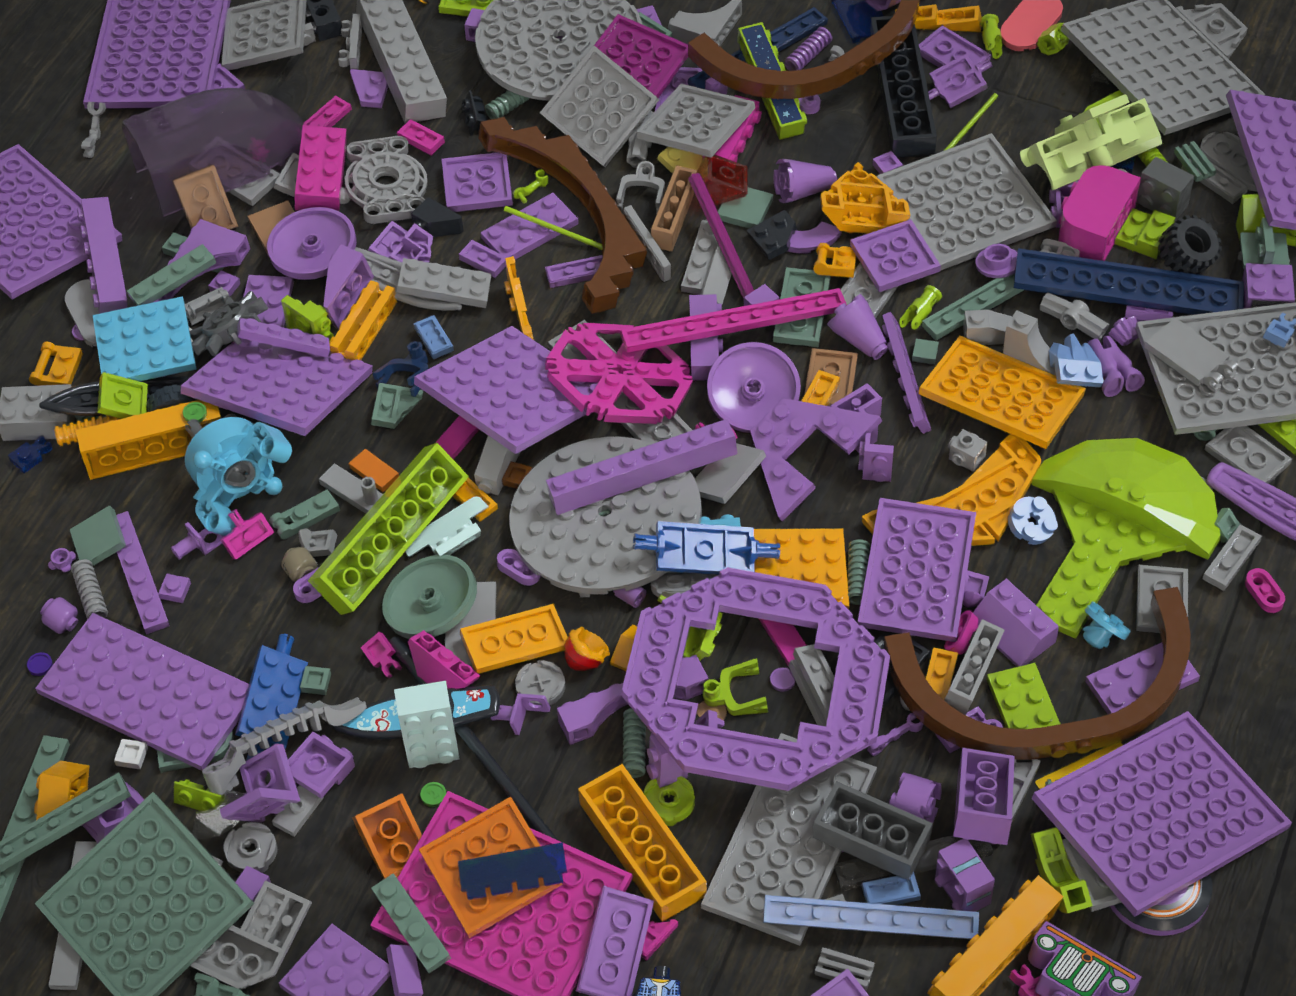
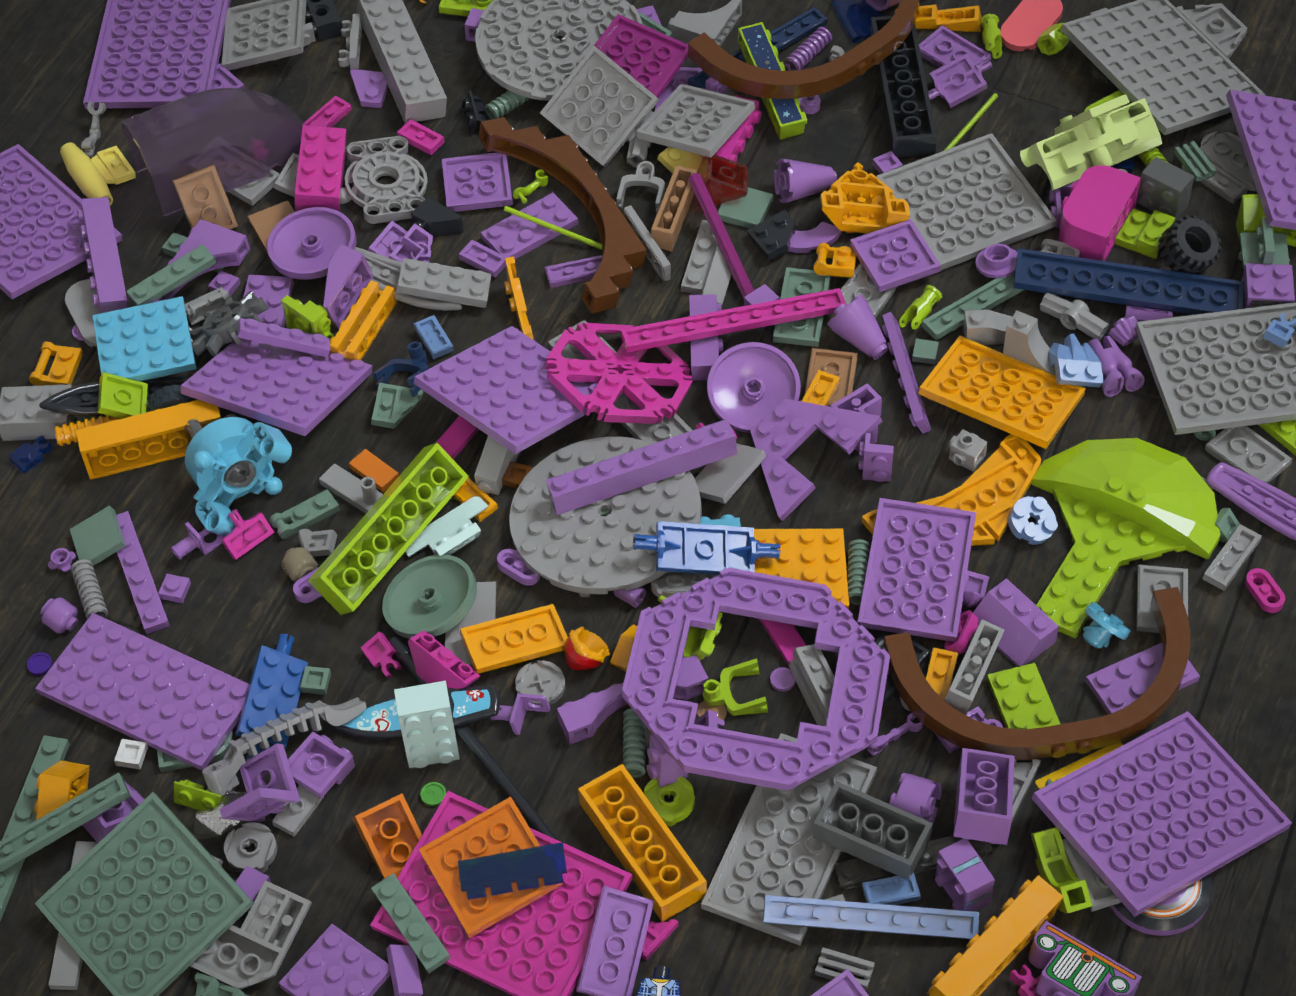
(94, 174): none -> light yellow plate
(195, 411): bright green piece -> none
(1191, 355): light grey tile -> none

